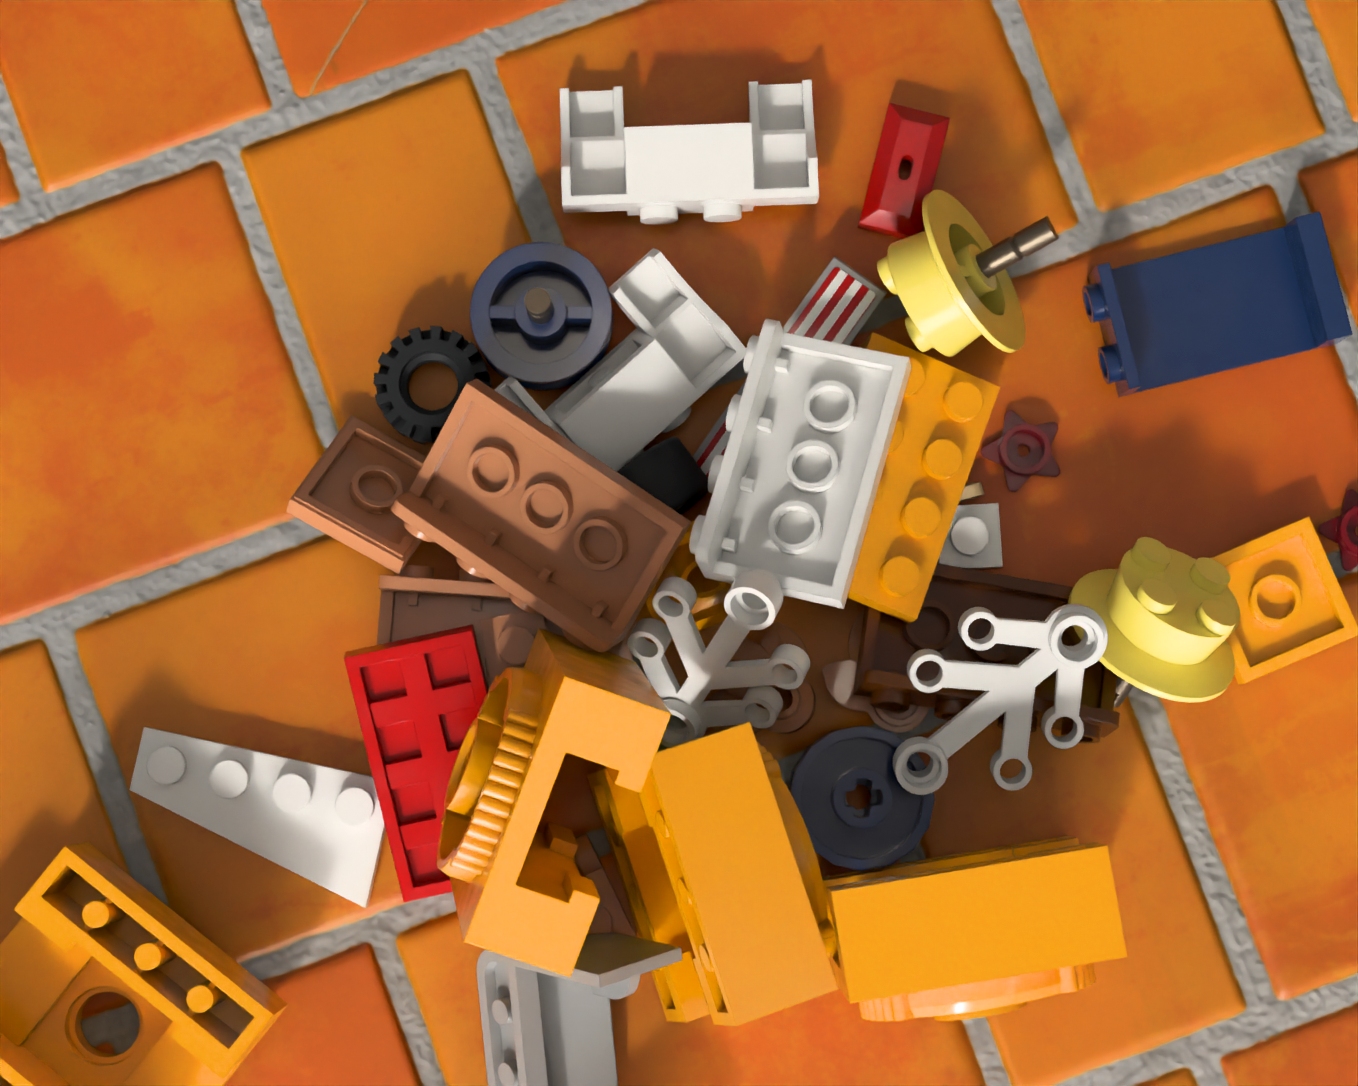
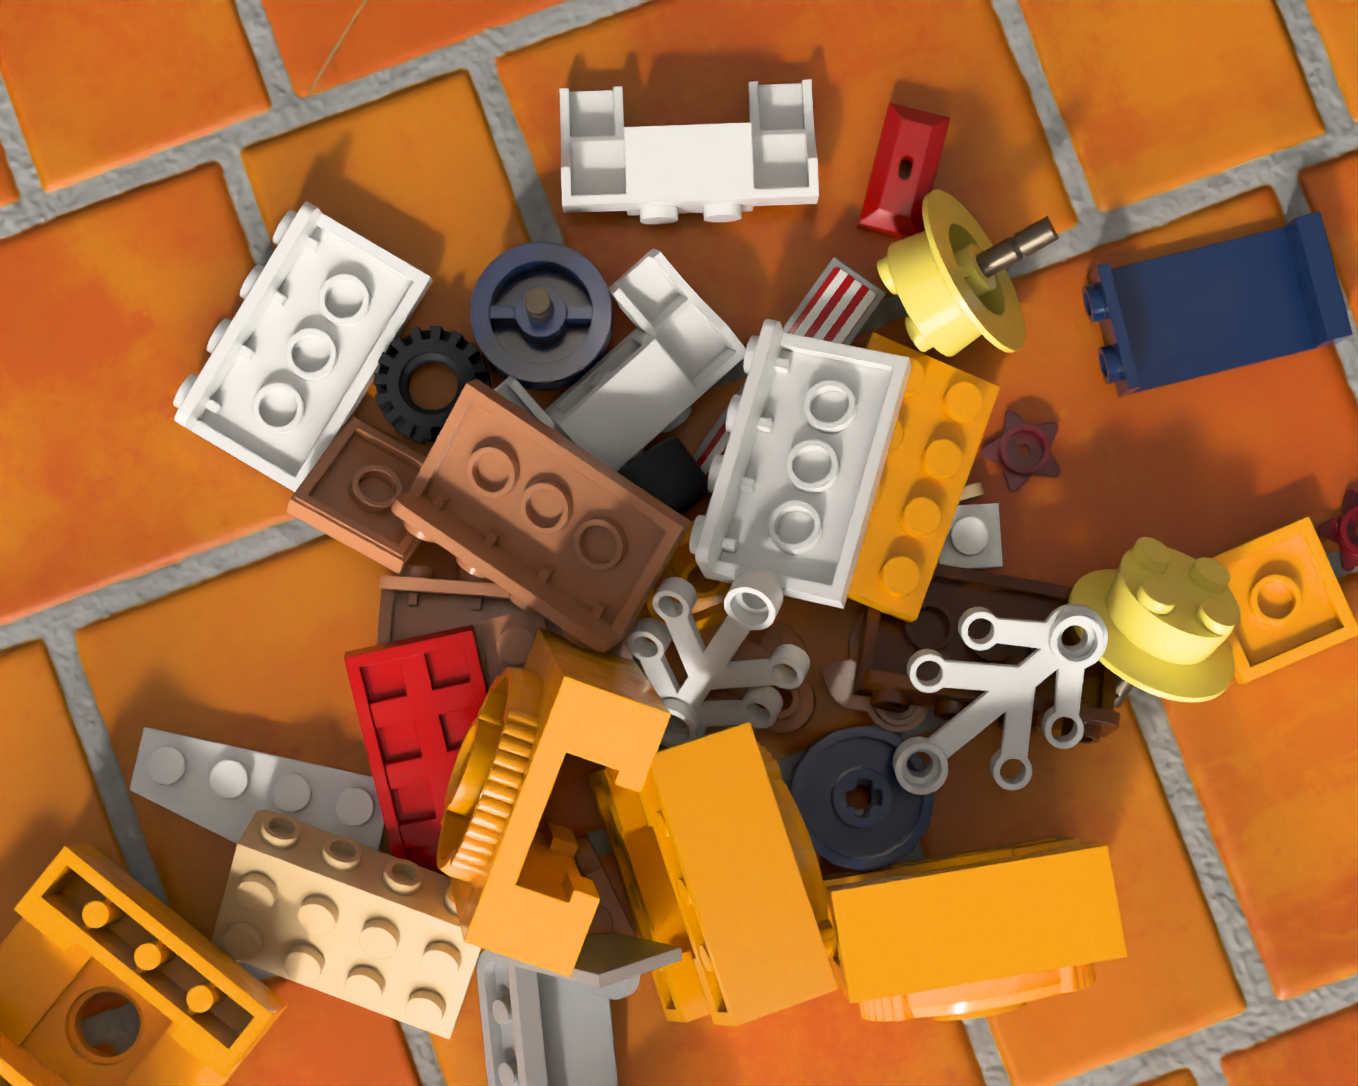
(300, 346): none -> white bracket
(346, 922): none -> tan bracket

